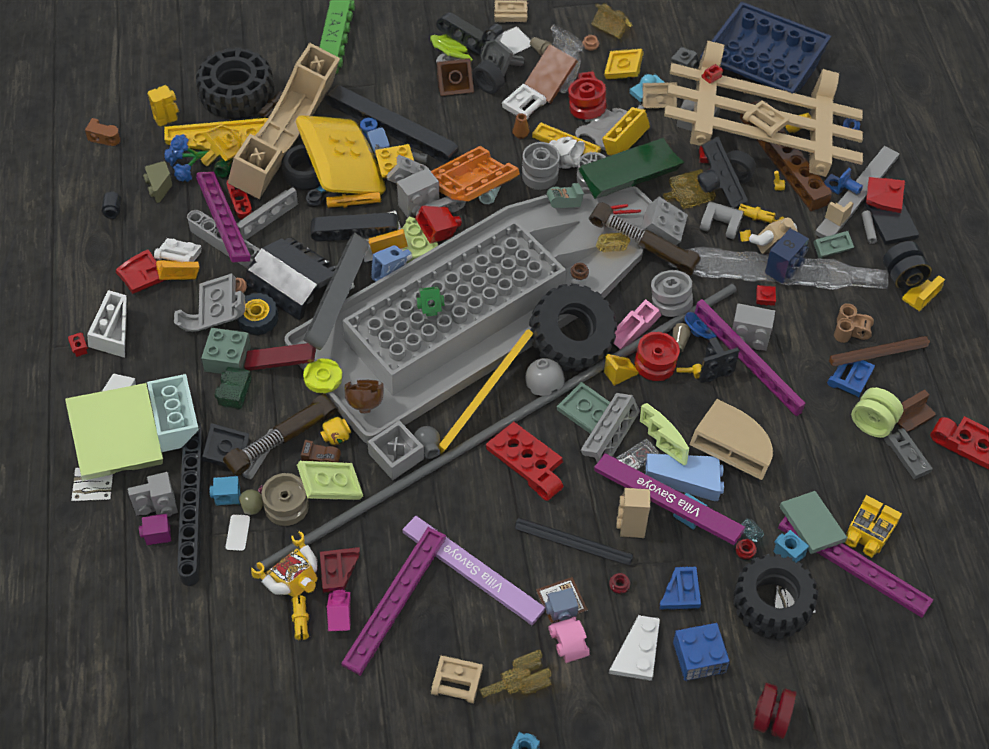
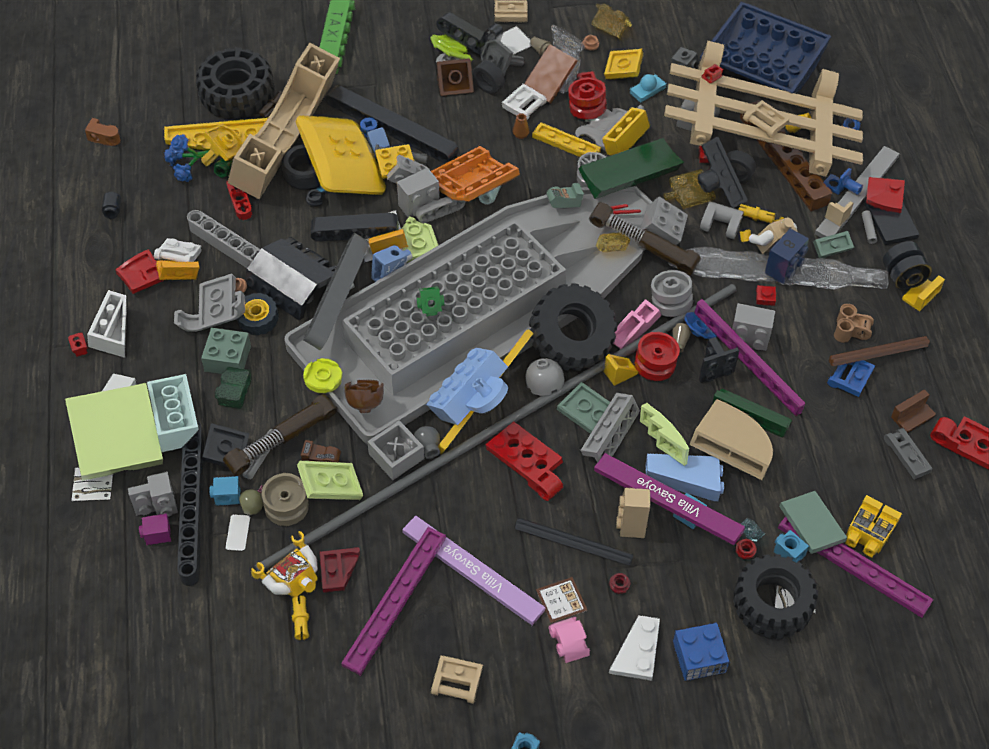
(159, 179): olive slope -> none
(163, 105): yellow brick -> none
(223, 217): magenta tile -> none
(267, 213): light grey fence -> none
(280, 356): dark red tile -> none
(335, 431): yellow head -> none
(339, 611): dark pink slope -> none
(356, 199): light orange pin -> none
(437, 223): red torso -> none
(471, 387): none -> light blue brick
(520, 676): clear yellow plant -> none
(540, 165): light grey wheel -> none
(562, 604): sand blue brick -> none
(569, 151): white helmet -> none
(579, 267): reddish brown plate -> none
(637, 455): clear tile -> none
(655, 95): tan plate -> none
(682, 590): blue wing -> none
(695, 369): yellow hand -> none
(766, 418): none -> dark green panel
(770, 709): dark red wheel -> none
(779, 184): yellow hand -> none
(877, 412): yellowish green wheel -> none

